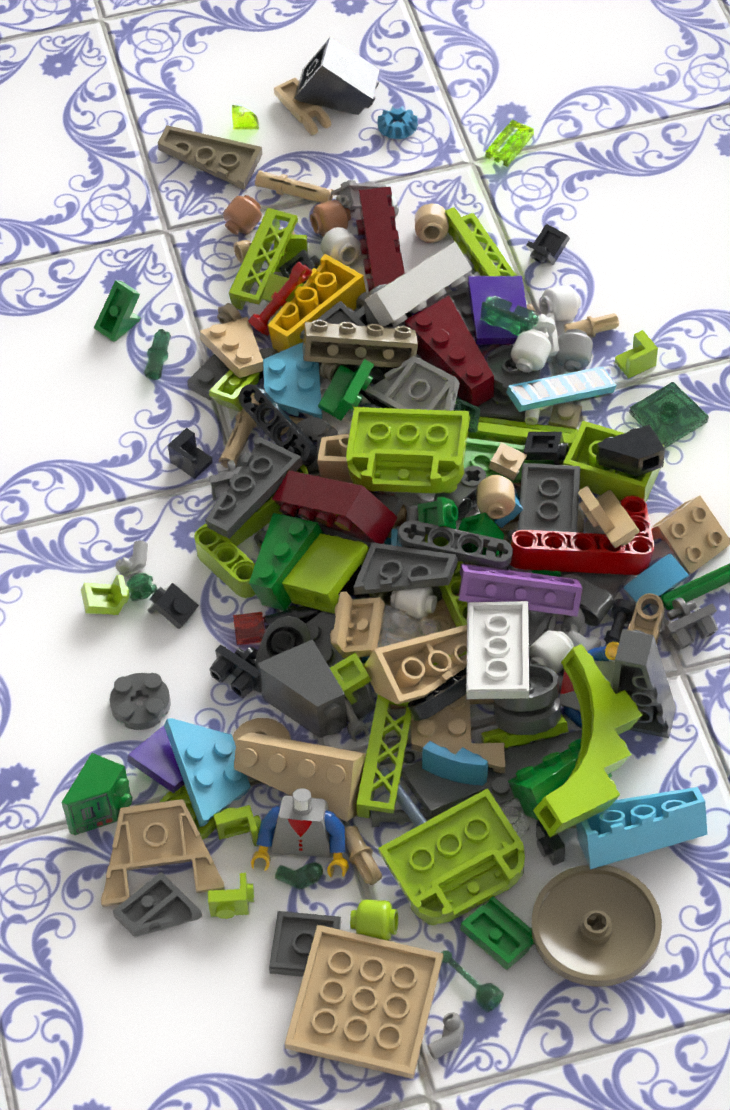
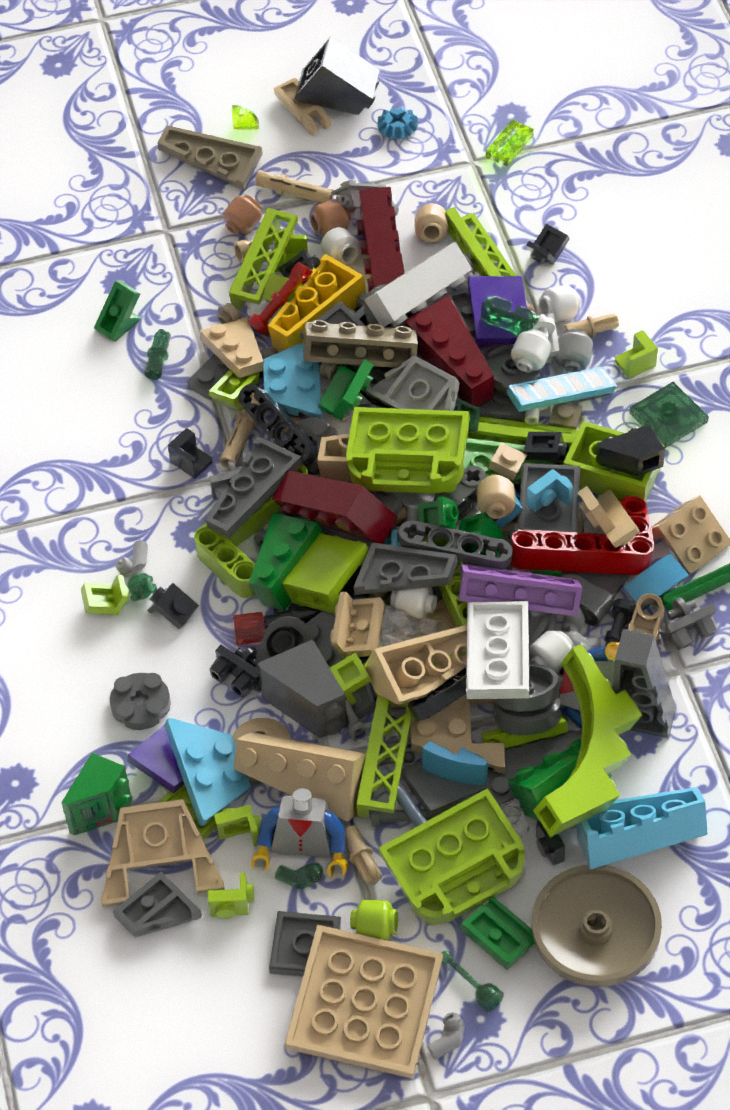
(547, 488): none -> medium azure bracket

